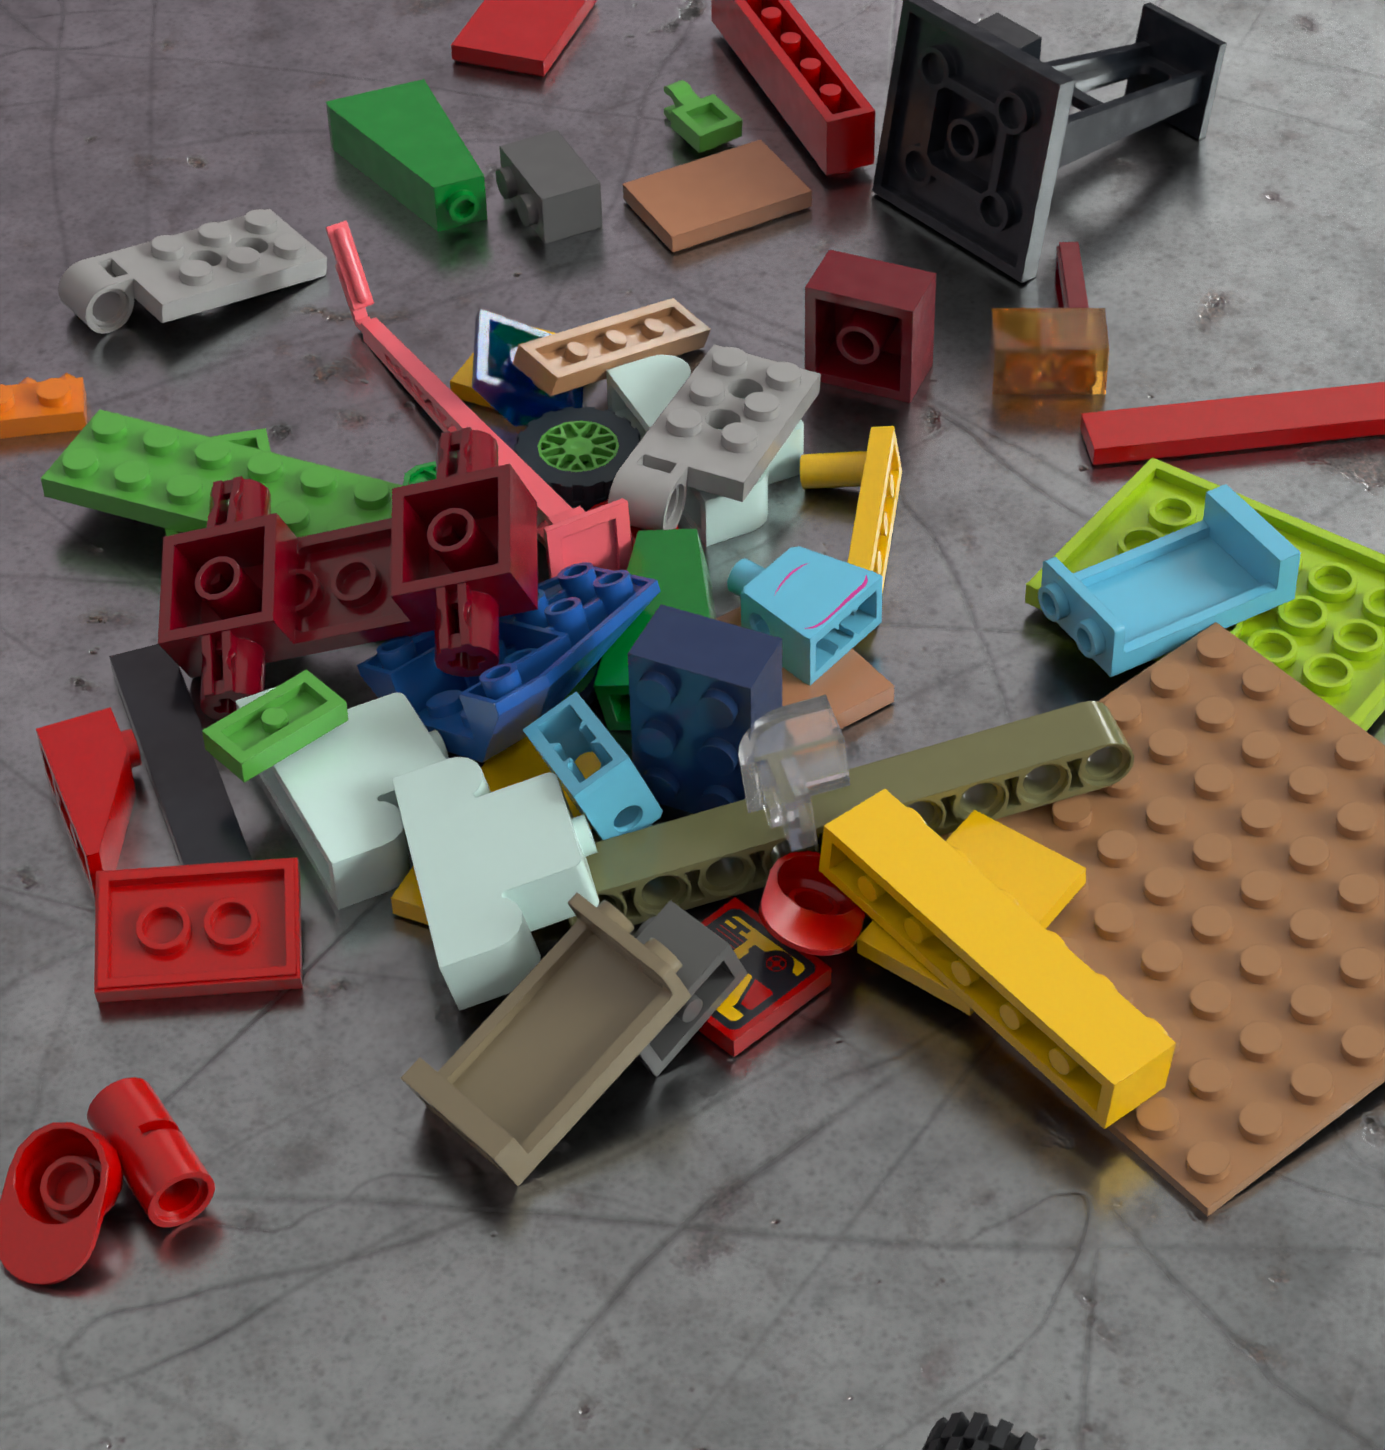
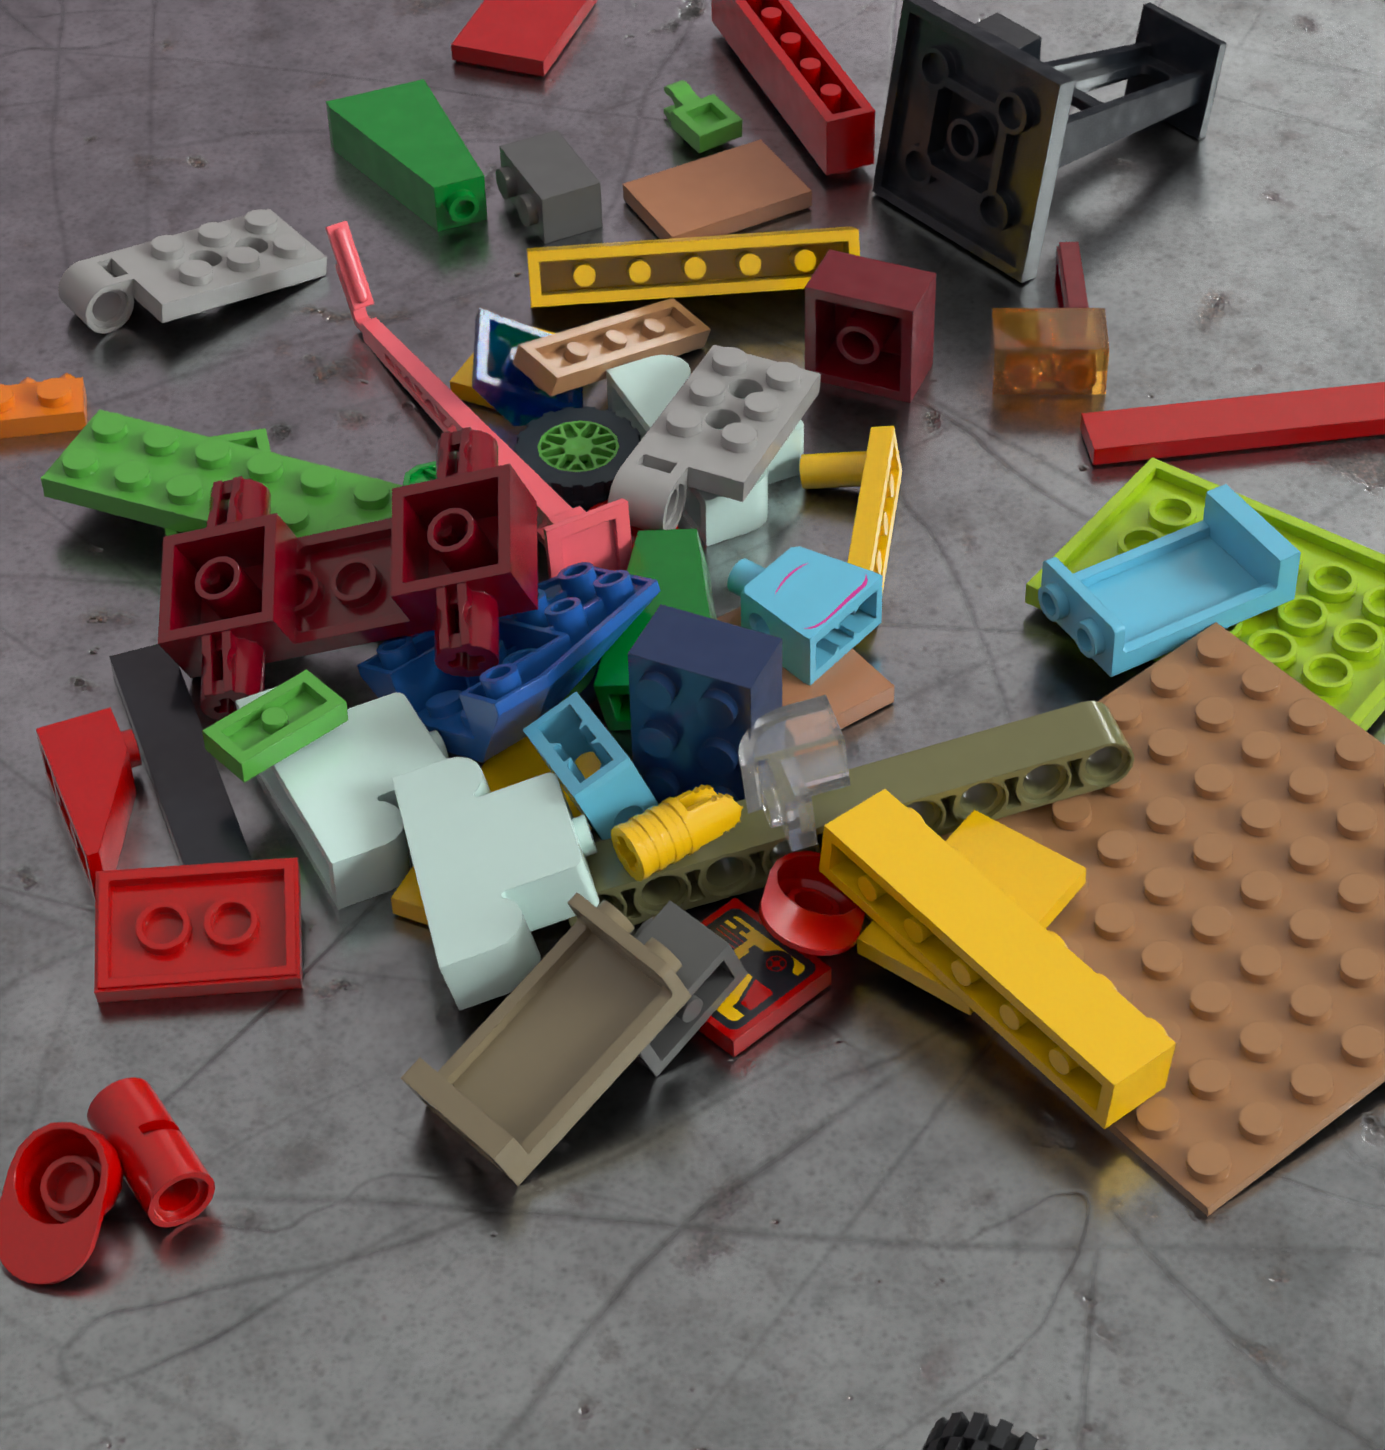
(673, 830): none -> yellow hinge
(682, 266): none -> yellow brick

